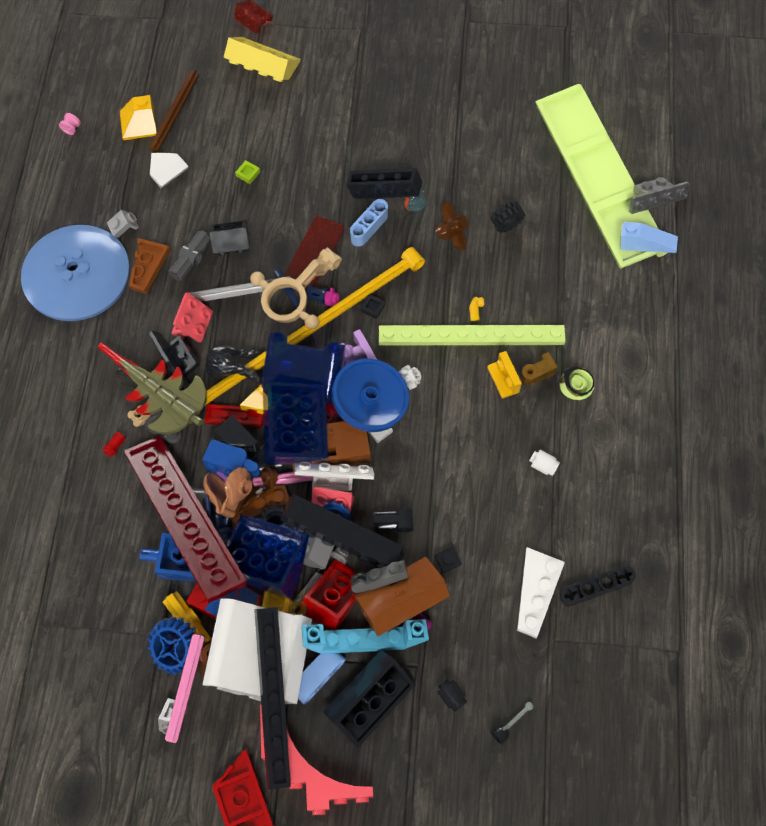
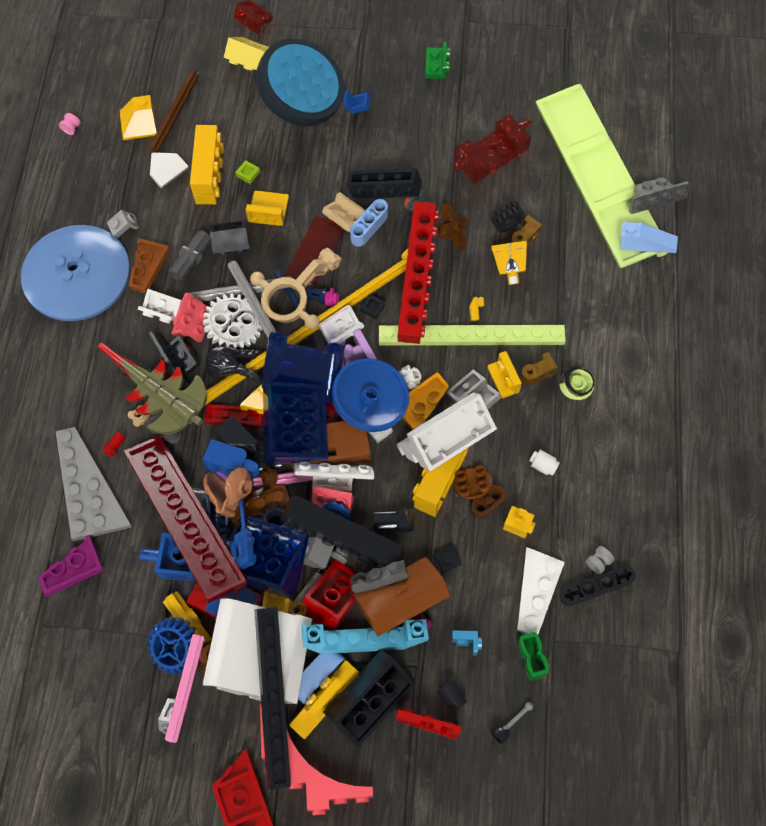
(74, 568): none -> magenta wing
(88, 497): none -> light grey wing
(160, 305): none -> white bracket
(206, 164): none -> yellow piece
(219, 311): none -> white gear
(243, 543): none -> blue piece
(251, 298): none -> light grey axle
(267, 208): none -> yellow bracket
(300, 82): none -> dark azure wheel
(329, 689): none -> yellow bracket
(340, 326): none -> white bracket
(343, 211): none -> tan bracket
(356, 103): none -> blue bracket
(421, 213): none -> red brick
(424, 400): none -> light orange wing
(428, 723): none -> red wing
(436, 62): none -> green bracket
(436, 484): none -> yellow piece
(448, 433): none -> white panel
(463, 638): none -> dark azure bracket
(472, 482): none -> dark orange dish
(473, 383): none -> light grey slope
(487, 502): none -> reddish brown plate
(506, 141): none -> clear red brick
(510, 260): none -> yellow torso
(519, 522): none -> yellow brick
(529, 231): none -> pearl gold leg
(535, 662): none -> green brick
(599, 560): none -> light grey wheel

